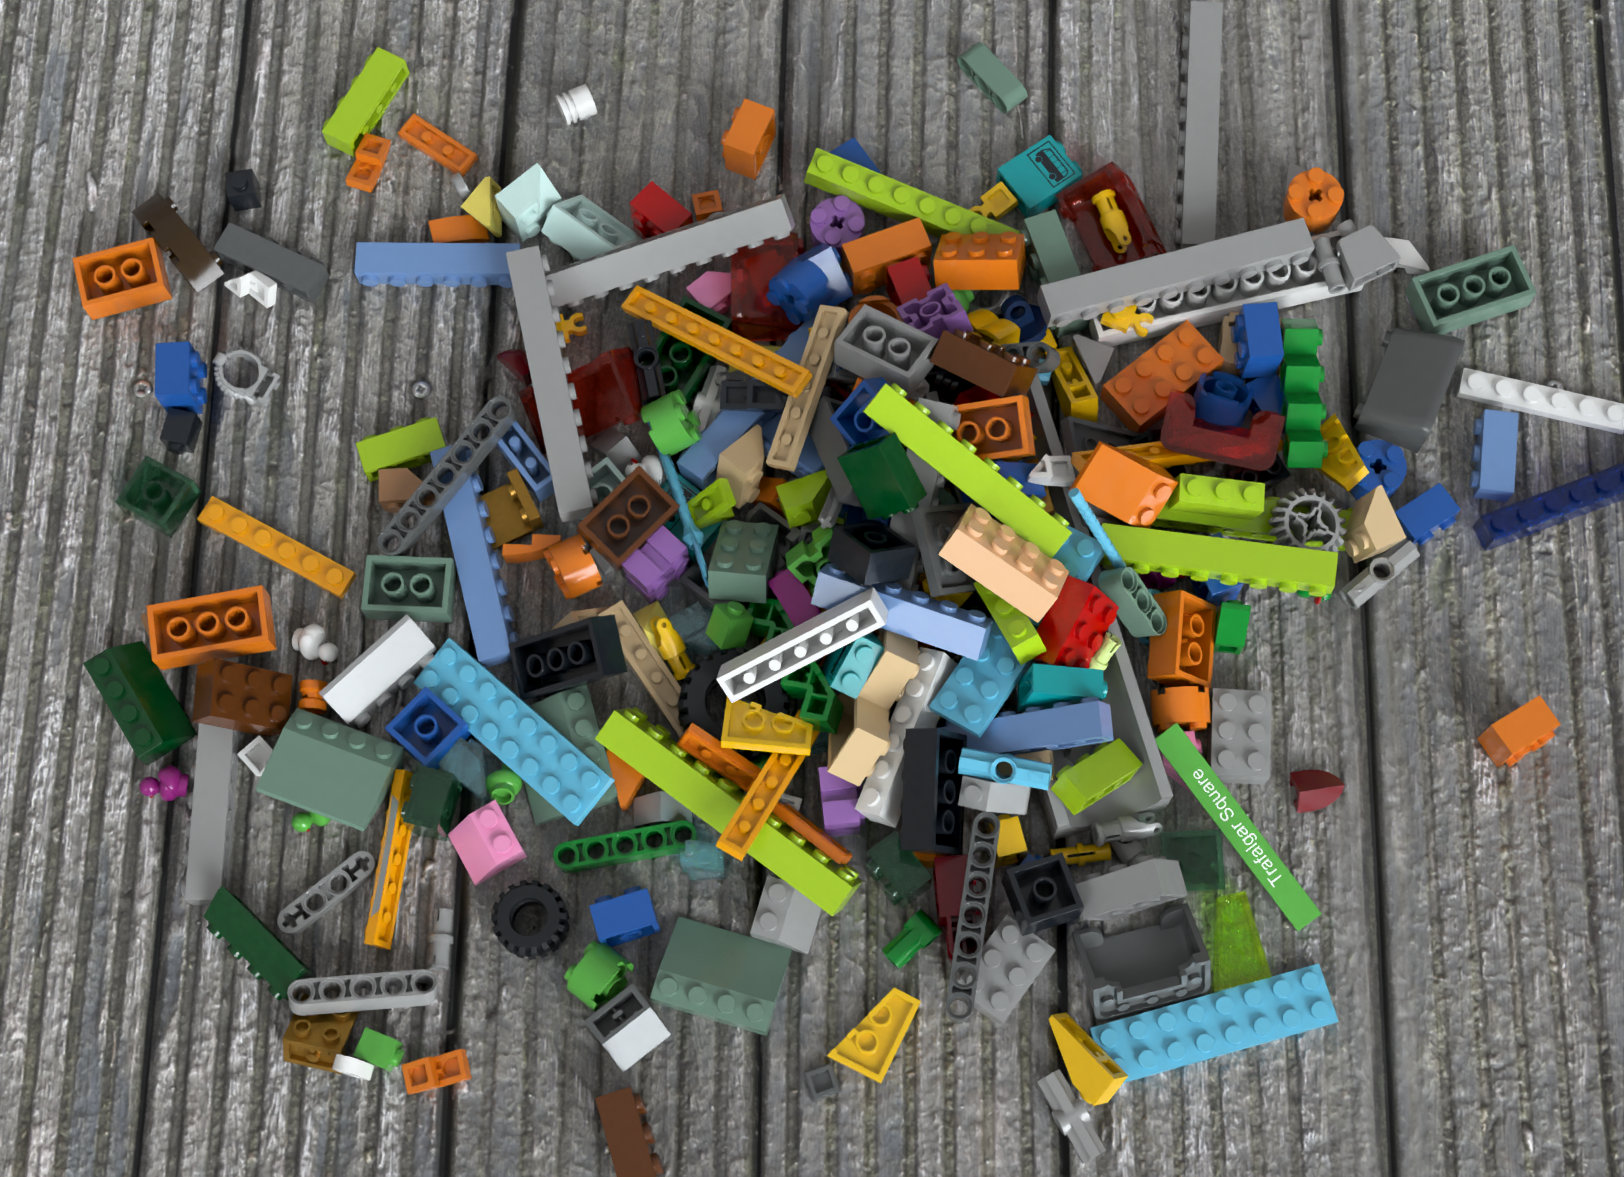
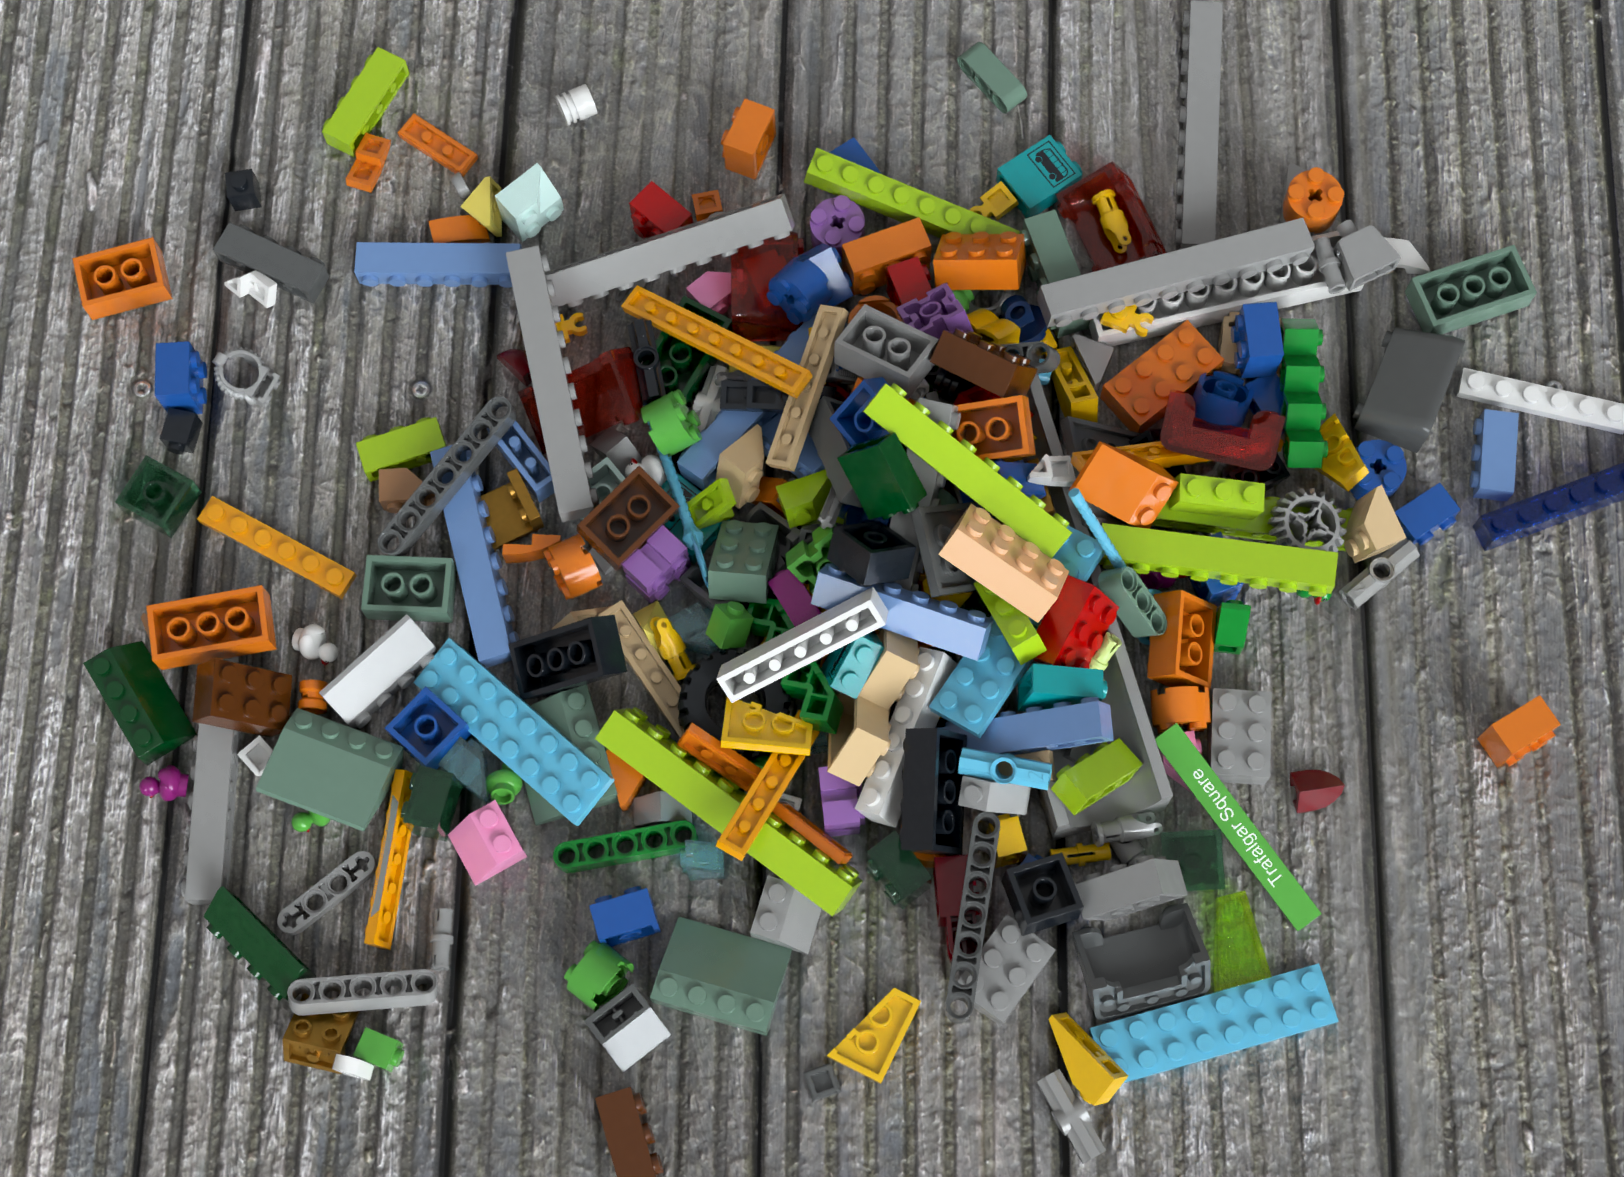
(171, 233): dark brown brick -> none
(436, 1071): orange slope -> none
(513, 902): black tyre -> none
(585, 228): light aqua slope -> none
(916, 934): green piece -> none

